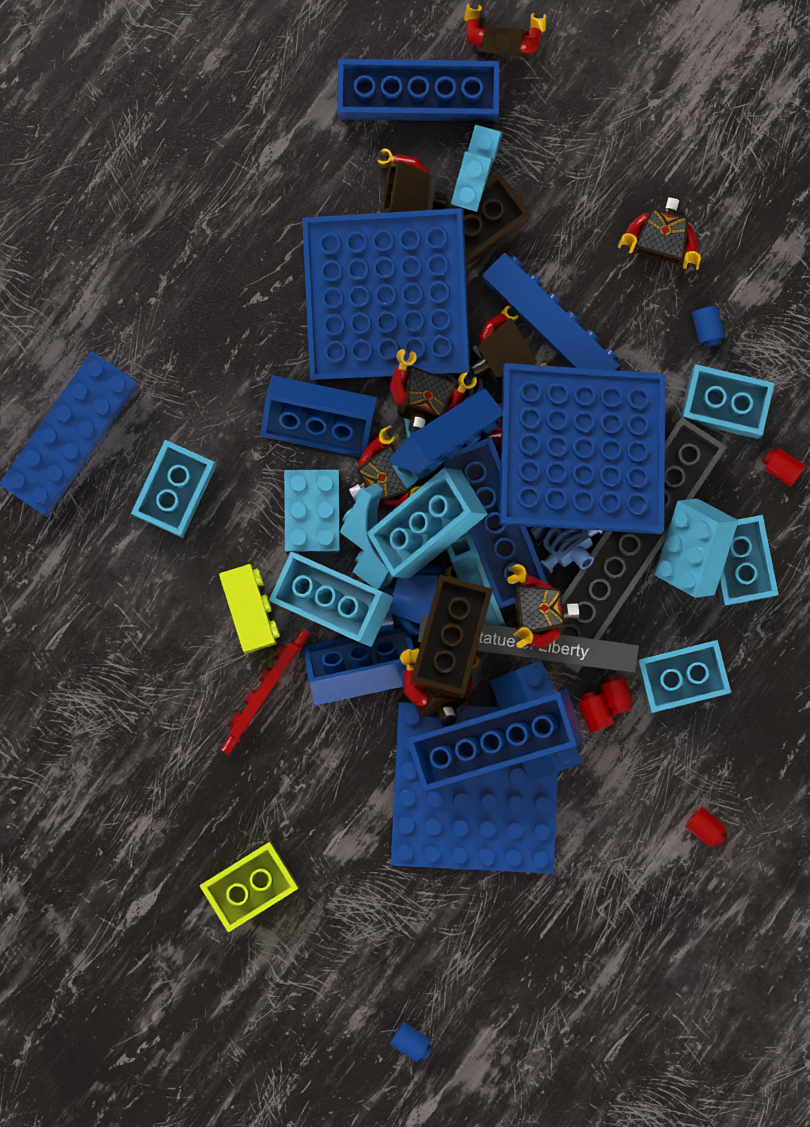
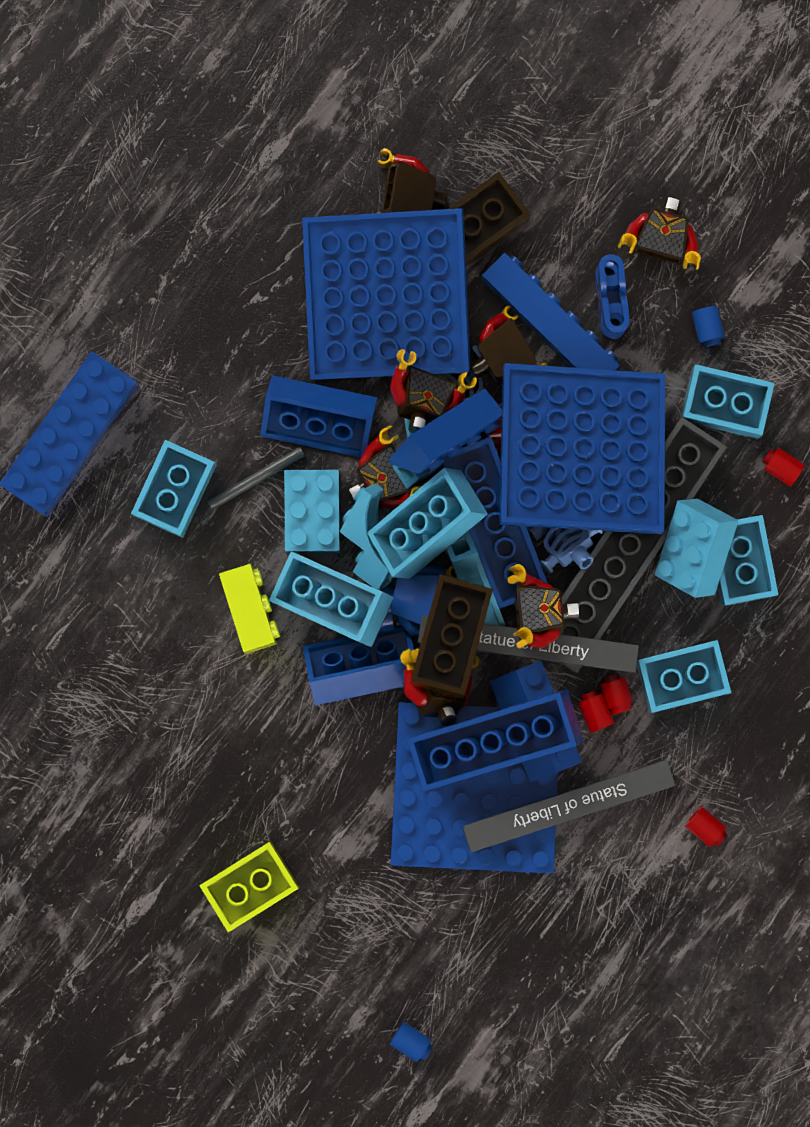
(256, 478): none -> dark grey bar
(256, 698): red plate -> none
(418, 90): blue brick -> none
(476, 167): medium azure arch -> none
(501, 39): torso -> none
(568, 805): none -> dark grey tile
(612, 296): none -> blue piece

